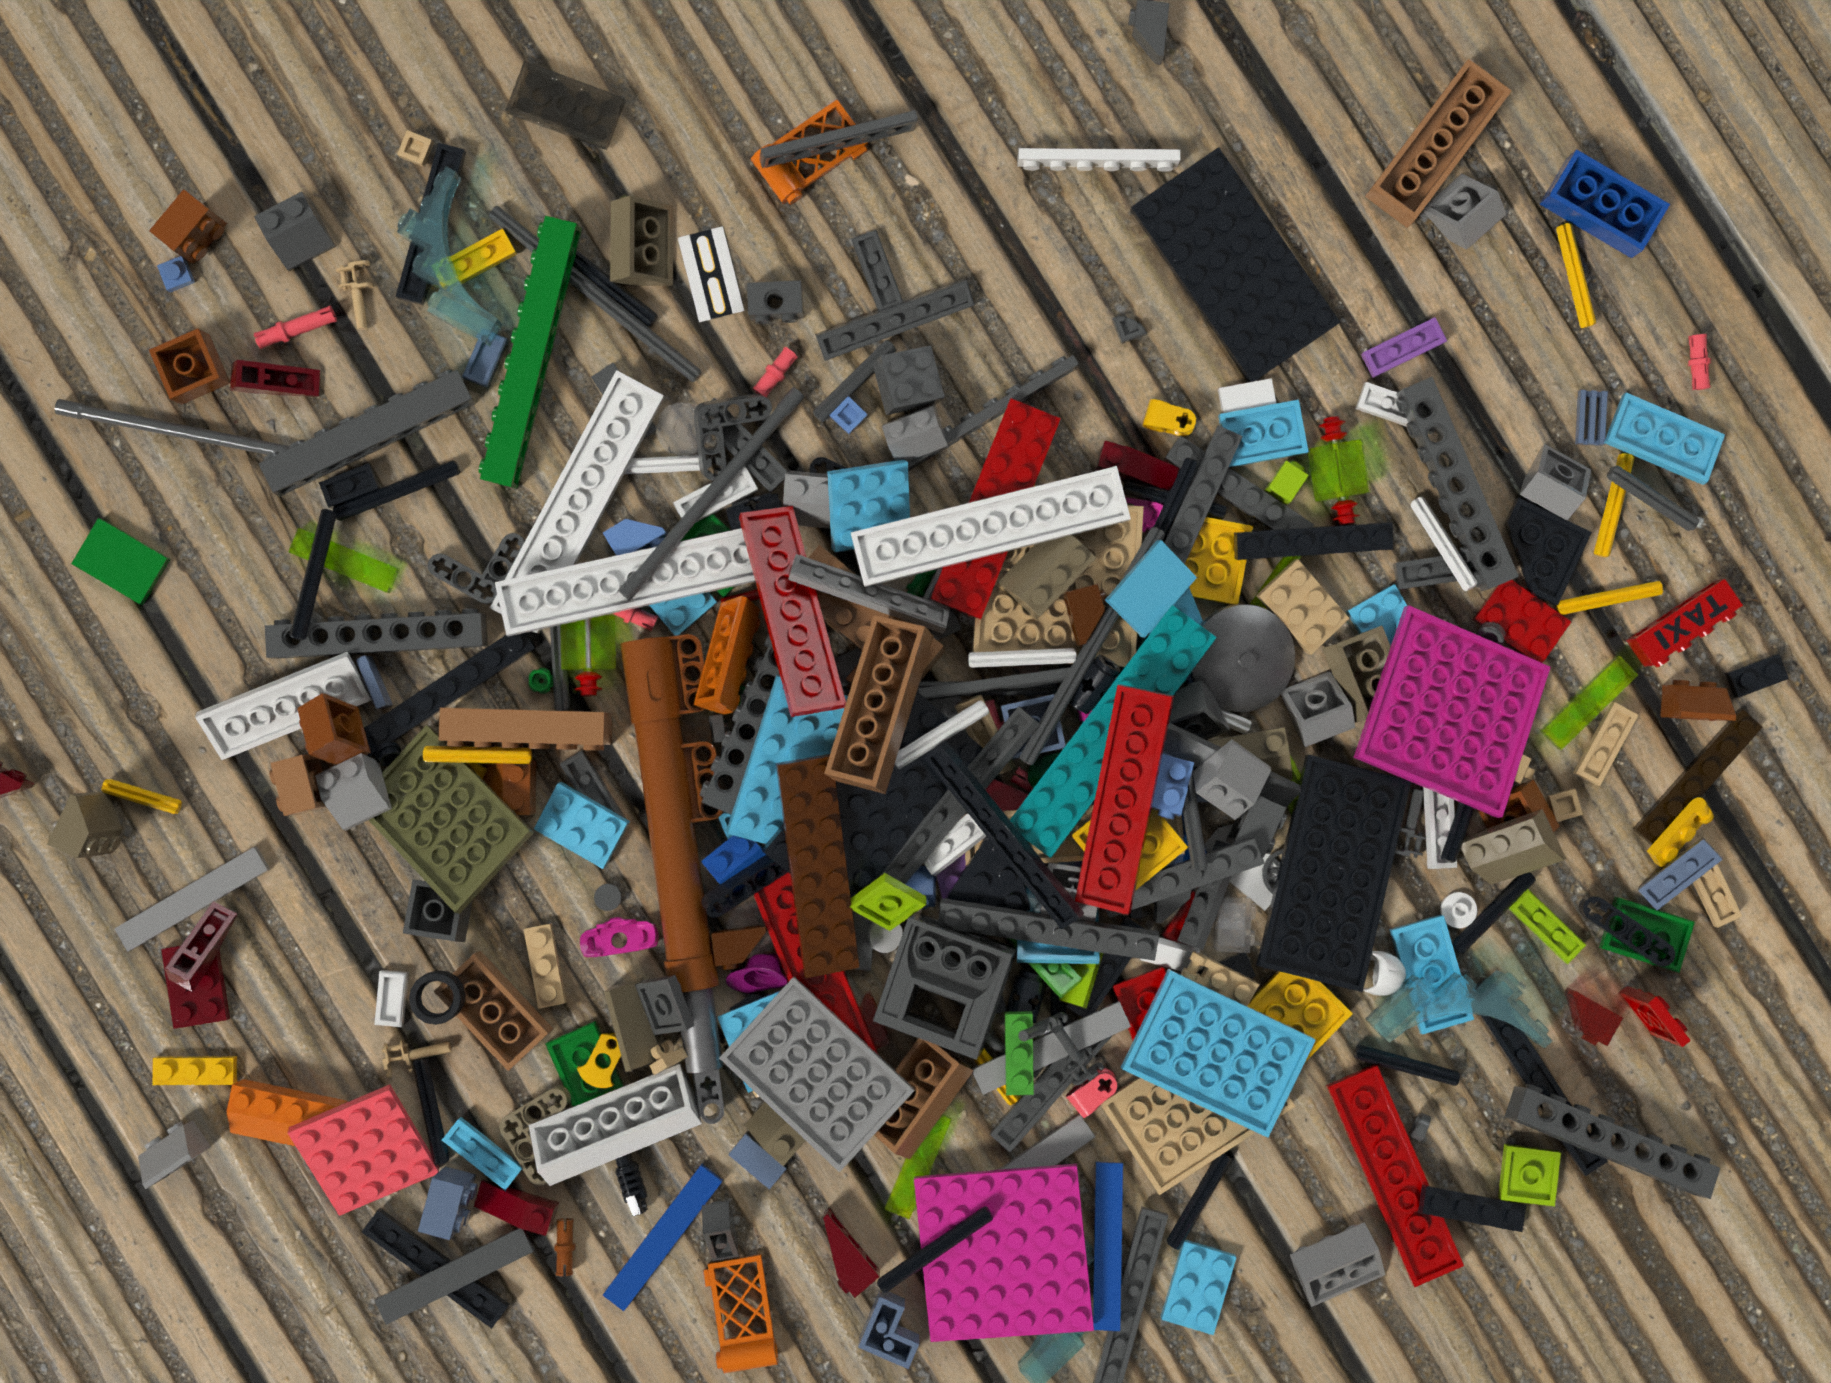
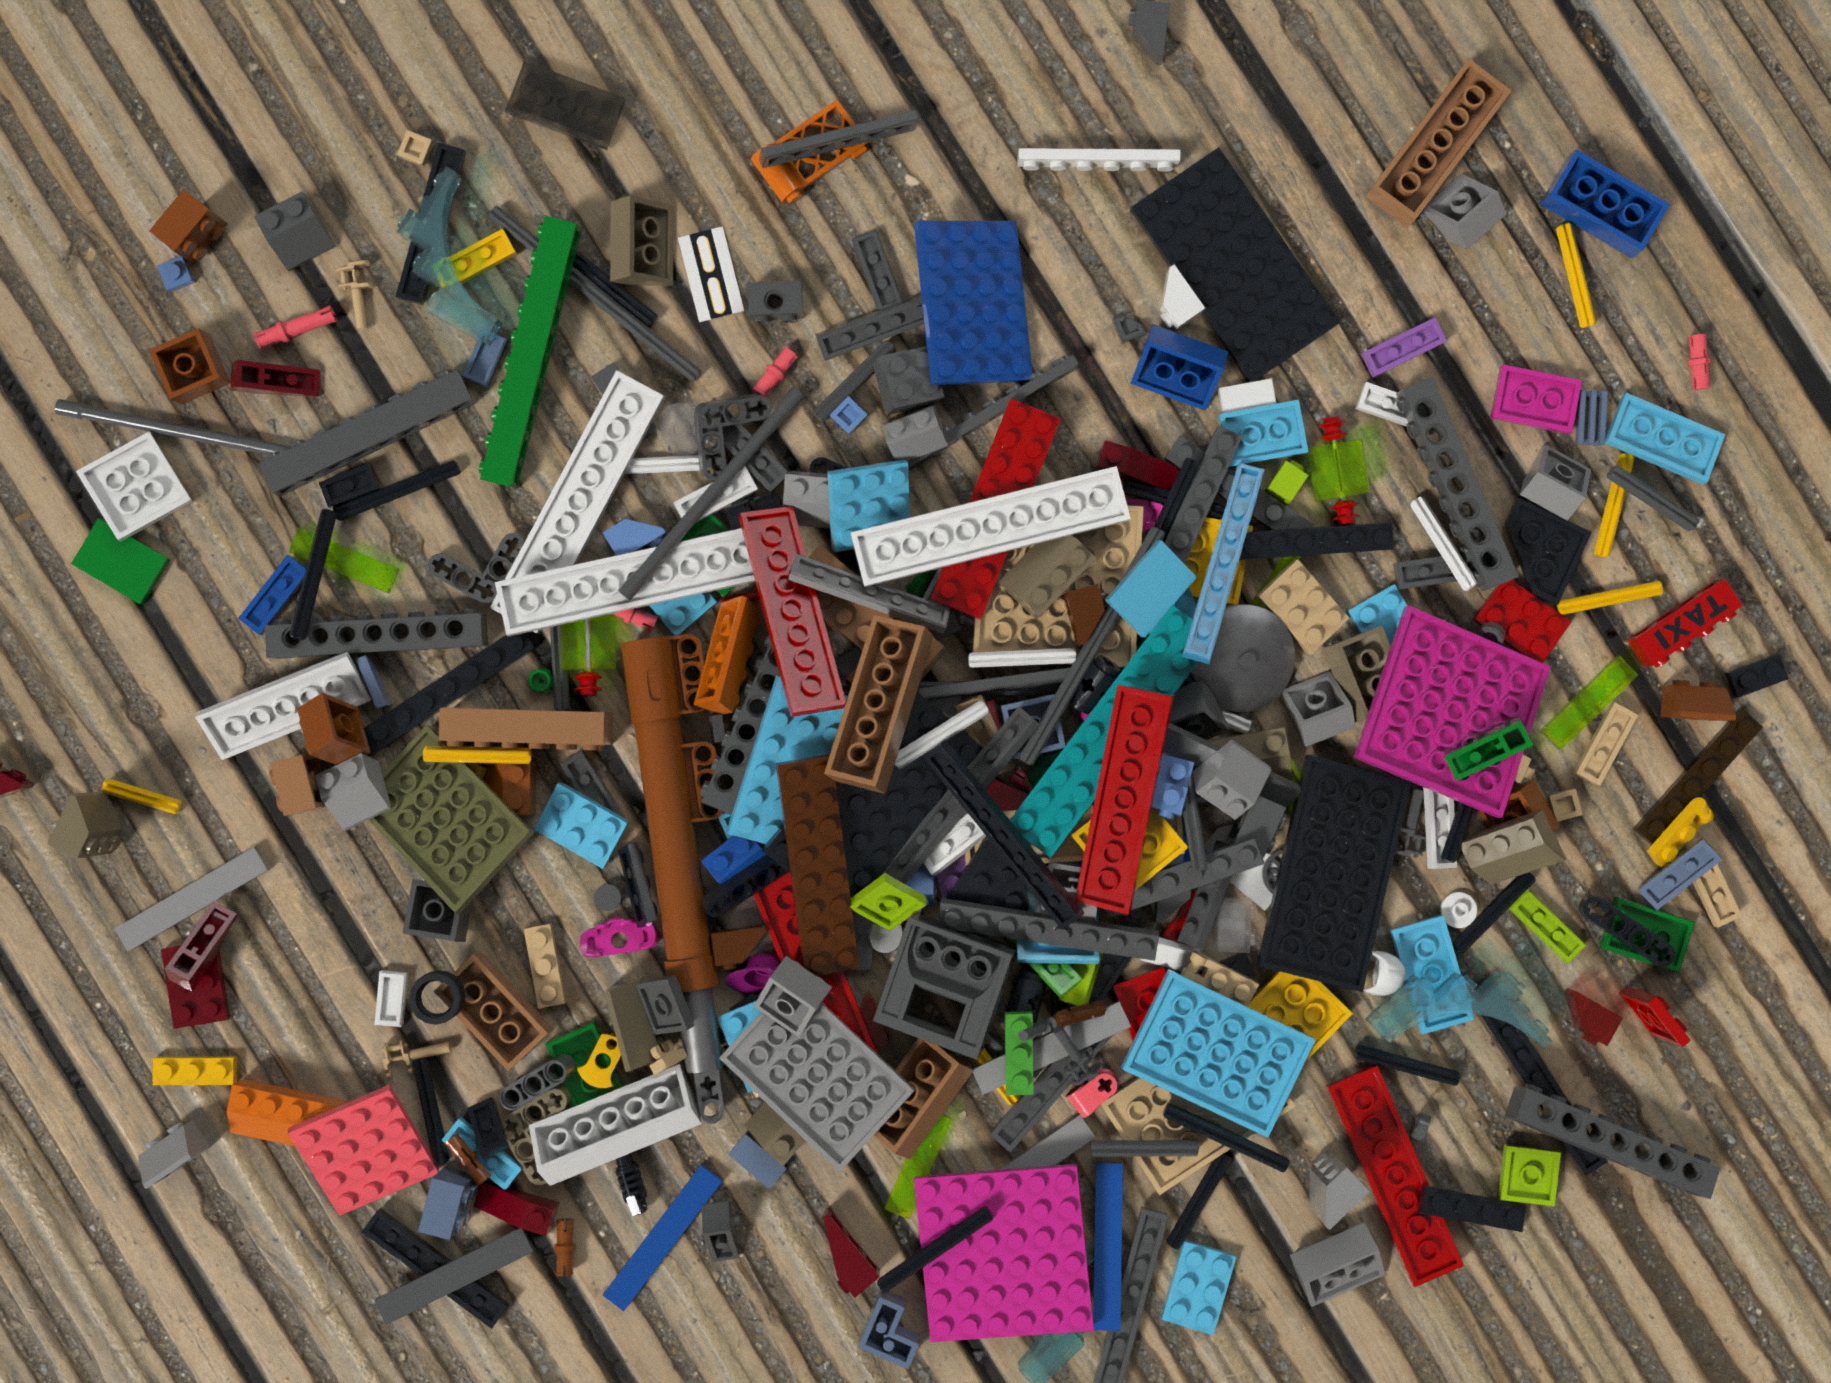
(134, 486): none -> white plate
(274, 595): none -> blue plate
(387, 752): black plate -> none
(467, 1159): none -> dark orange pin
(488, 1127): none -> black plate
(527, 1087): none -> dark grey beam
(637, 885): none -> black plate
(748, 1350): orange piece -> none
(792, 996): none -> light grey slope
(973, 302): none -> blue plate
(1080, 1013): none -> reddish brown axle
(1121, 1148): none -> dark grey axle
(1164, 418): yellow piece -> none
(1178, 301): none -> white slope
(1179, 367): none -> blue slope
(1223, 563): none -> dark azure tile
(1226, 1137): none -> black axle
(1333, 1189): none -> light grey slope
(1489, 748): none -> green slope
(1536, 399): none -> dark pink plate

